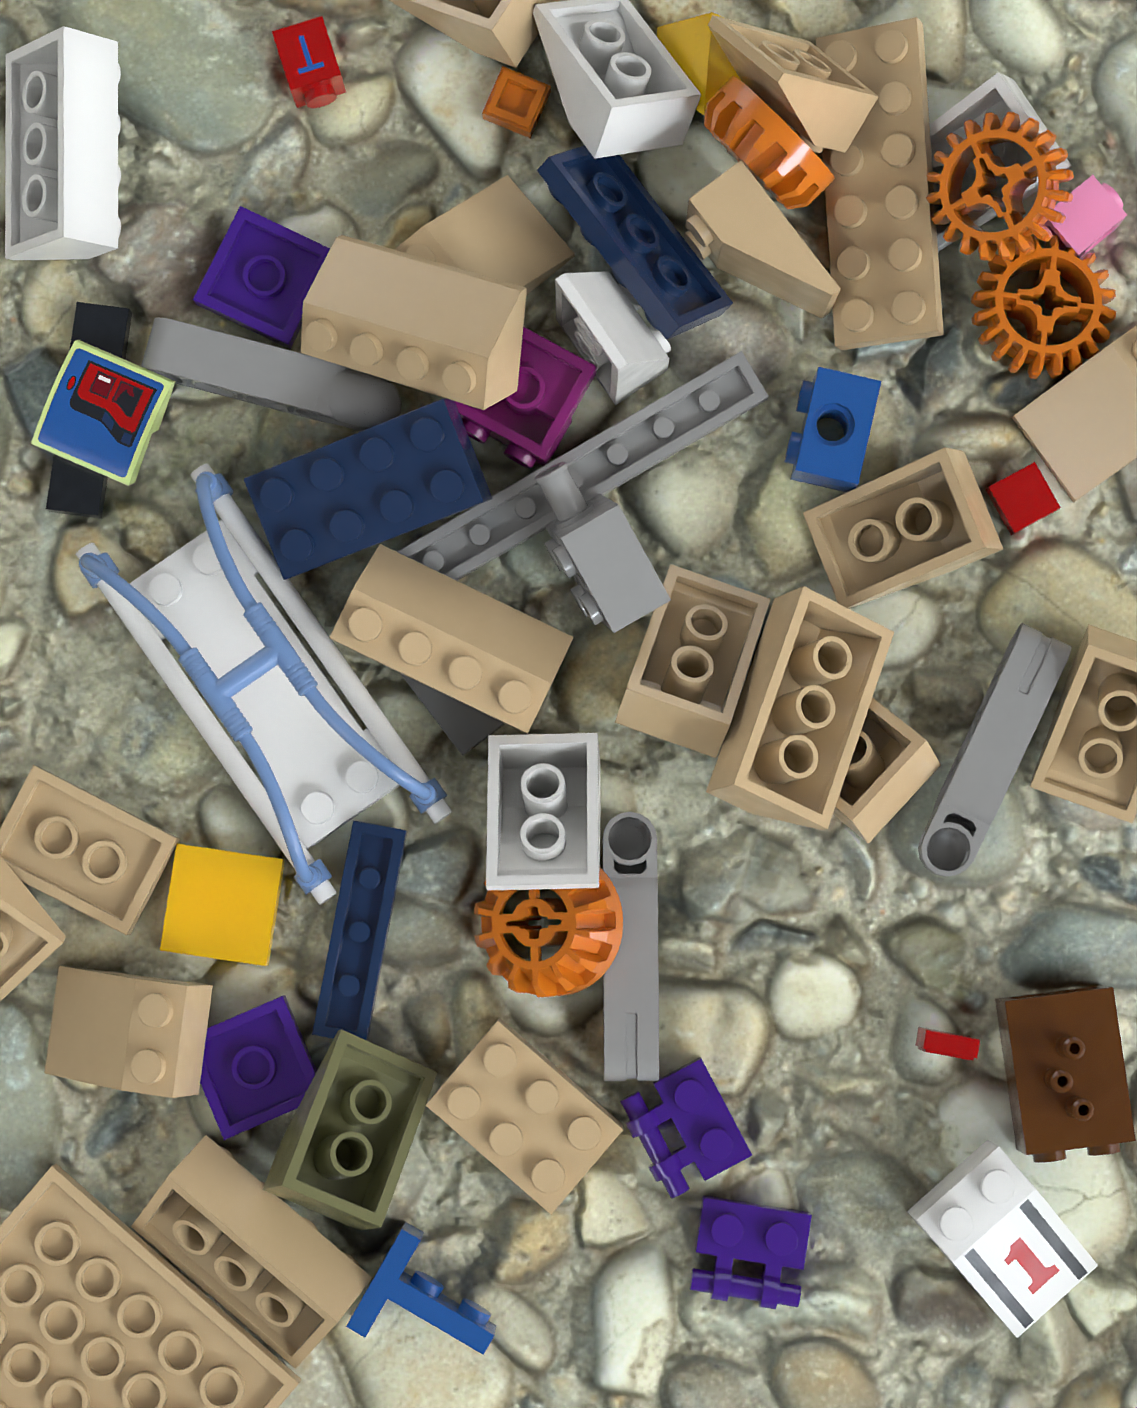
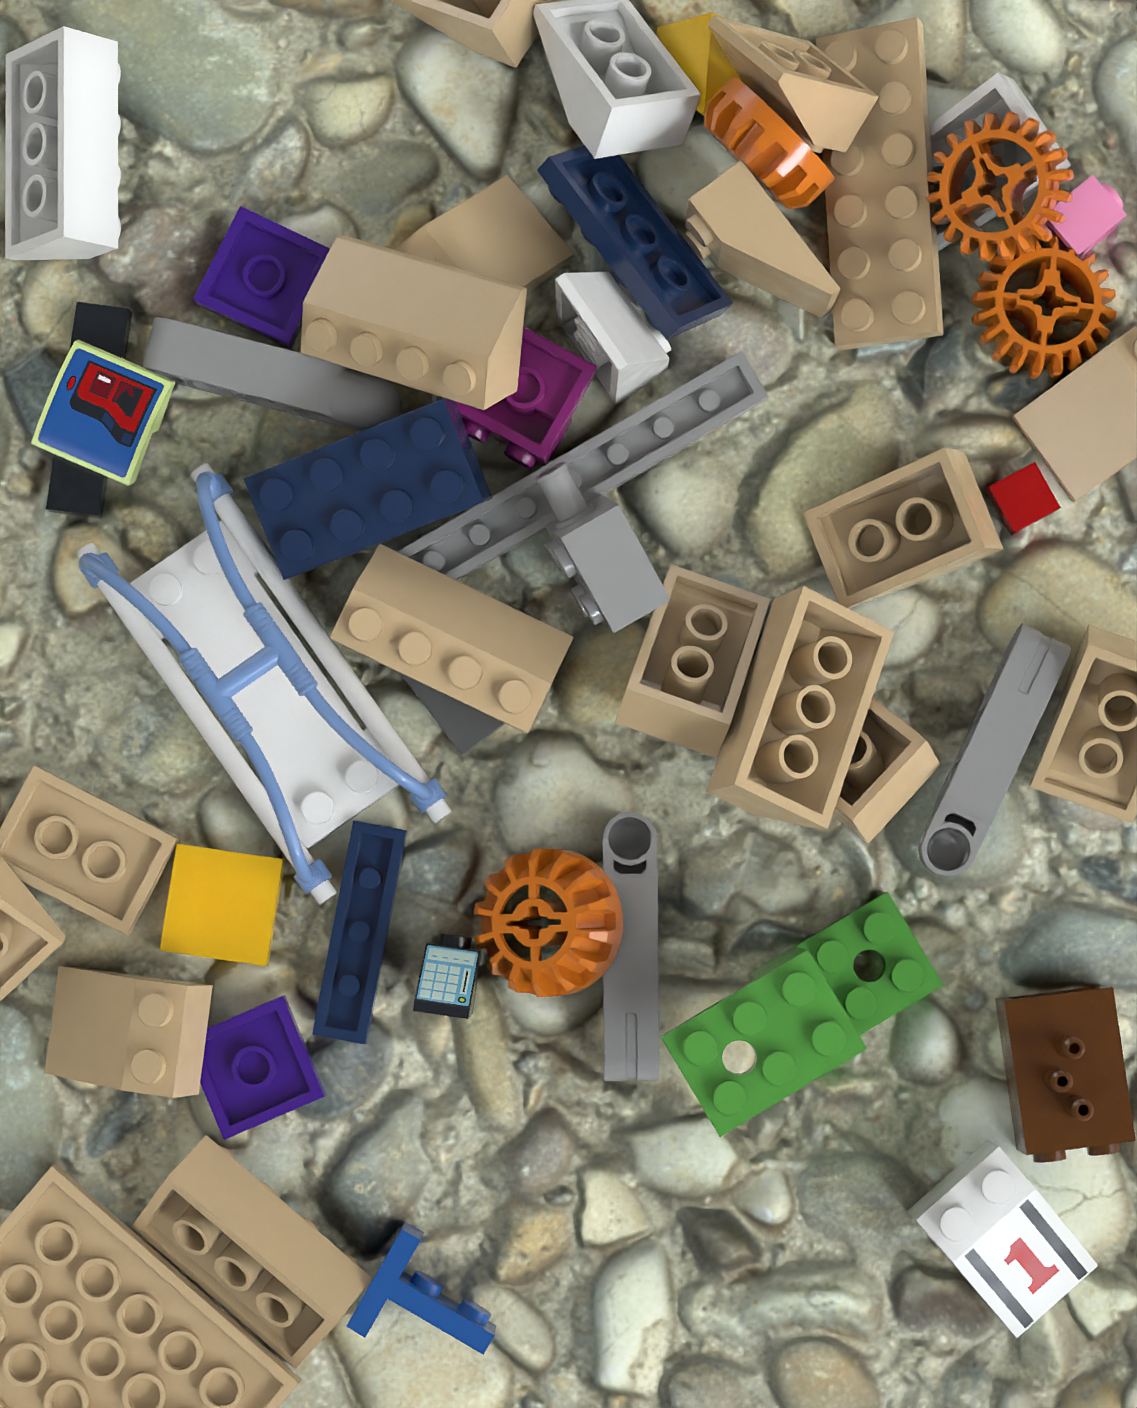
(309, 63): red brick -> none
(352, 1133): olive slope -> none
(448, 977): none -> slope
(516, 102): orange tile -> none
(525, 1116): tan brick -> none
(543, 811): white slope -> none
(701, 1119): dark purple plate -> none
(750, 1234): dark purple plate -> none
(801, 1013): none -> bright green bracket
(850, 402): blue brick -> none
(947, 1044): red tile -> none

